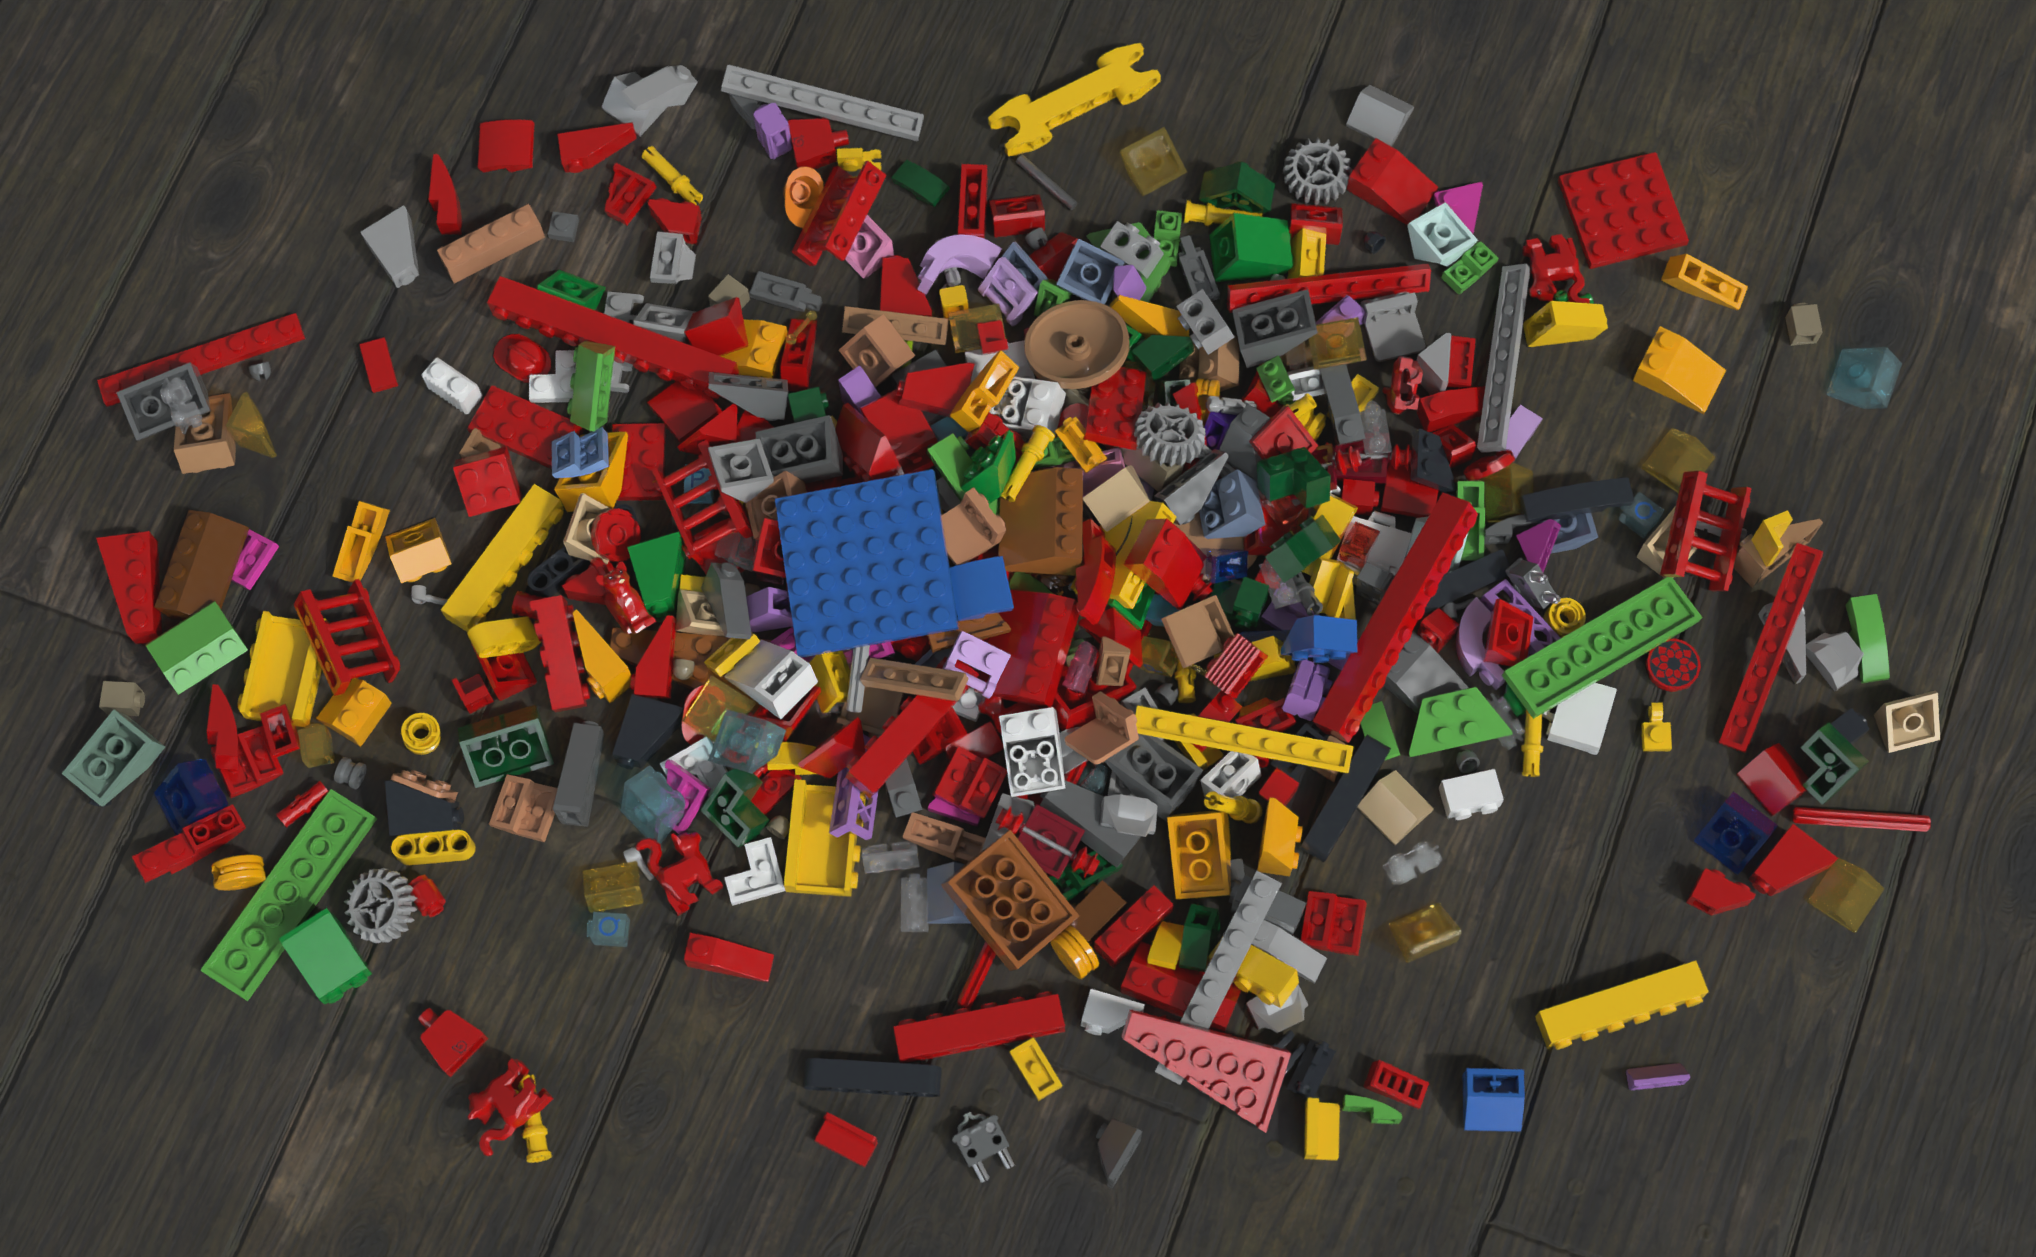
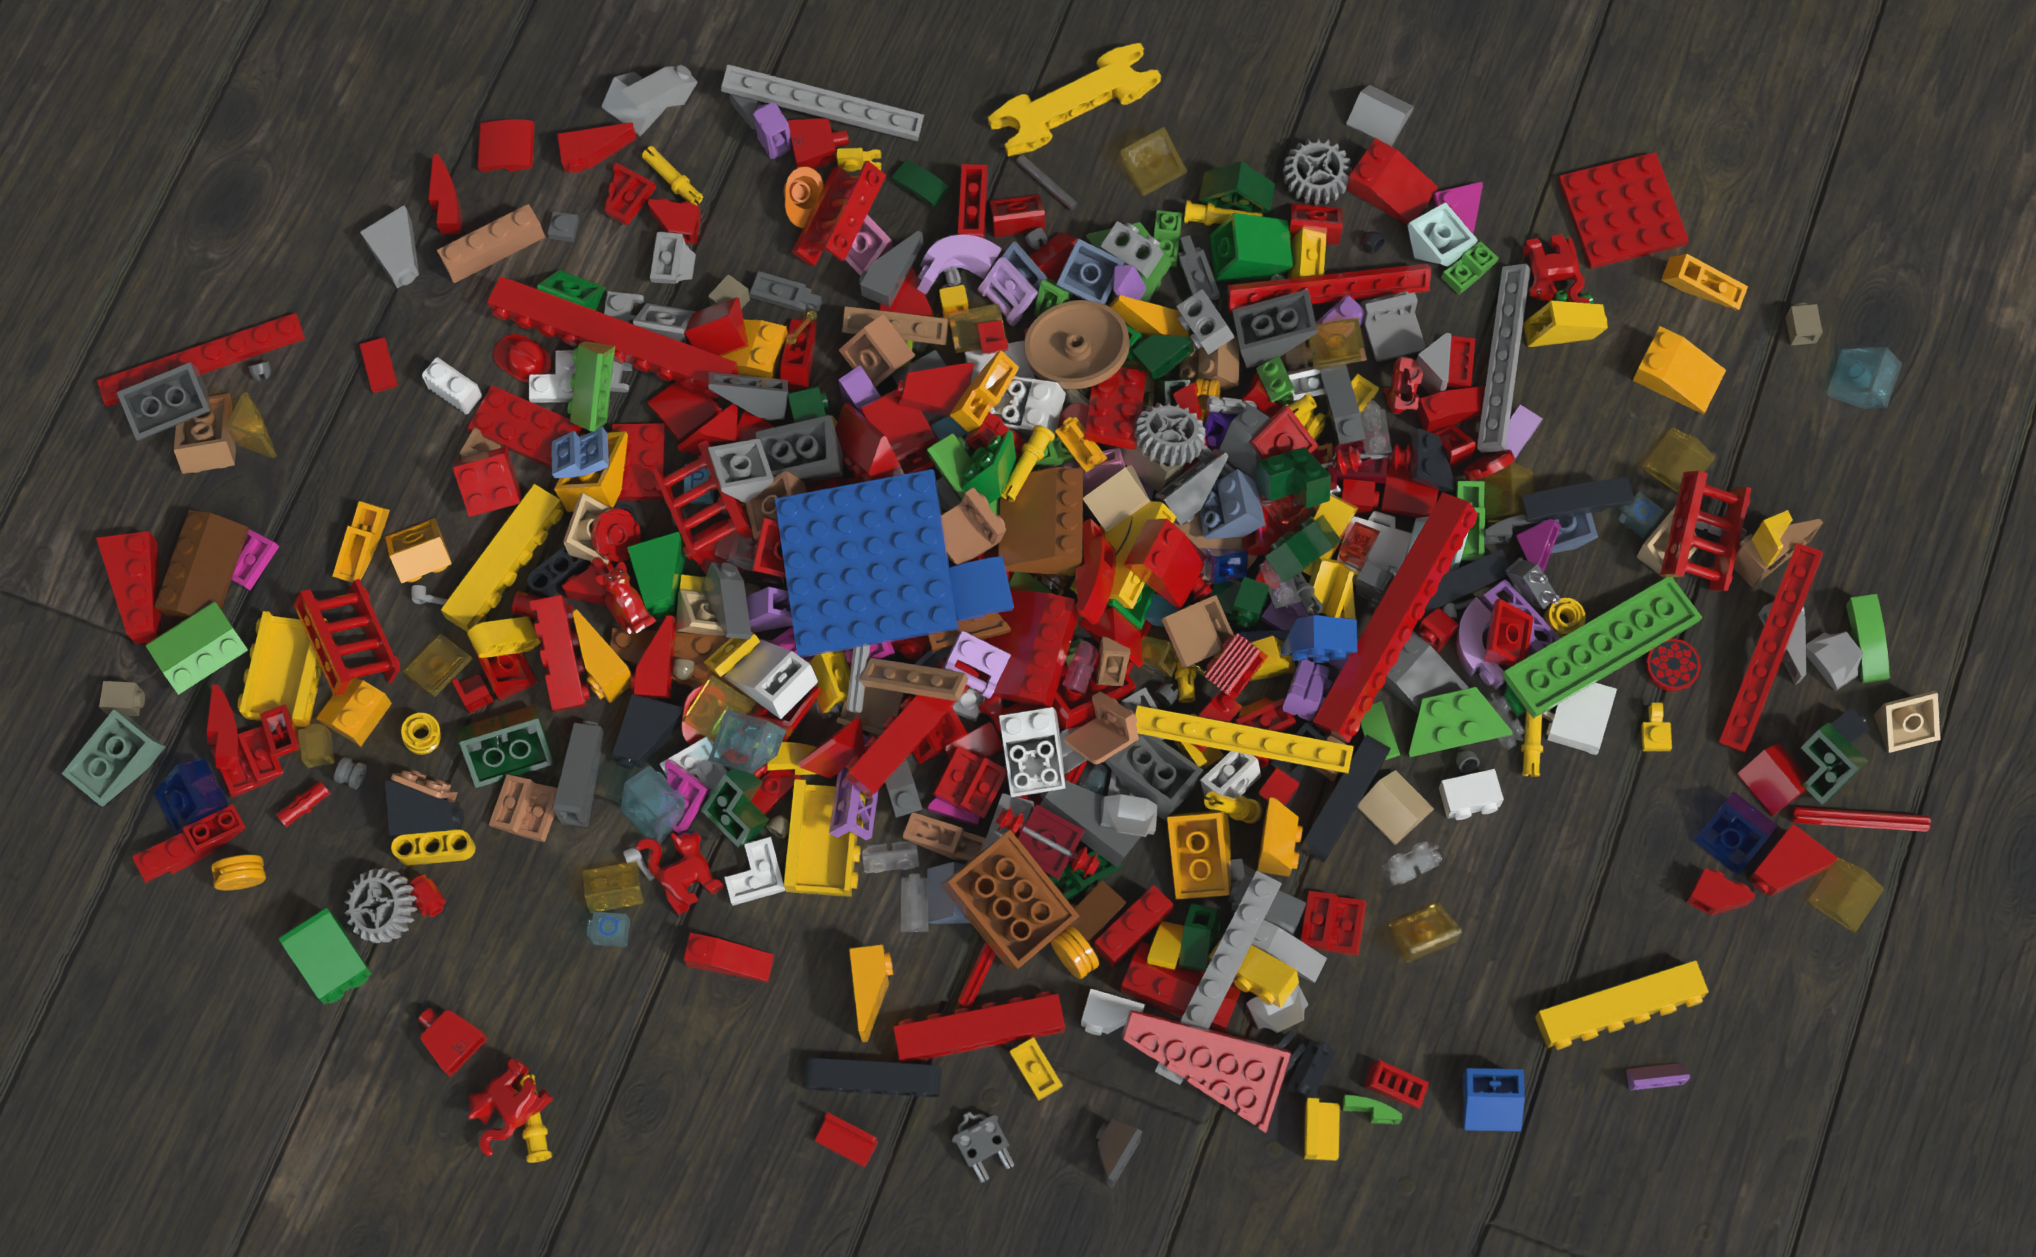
(182, 413): clear hinge -> none
(288, 894): bright green plate -> none
(437, 665): none -> clear yellow slope
(870, 980): none -> light orange slope
(890, 270): none -> dark grey slope

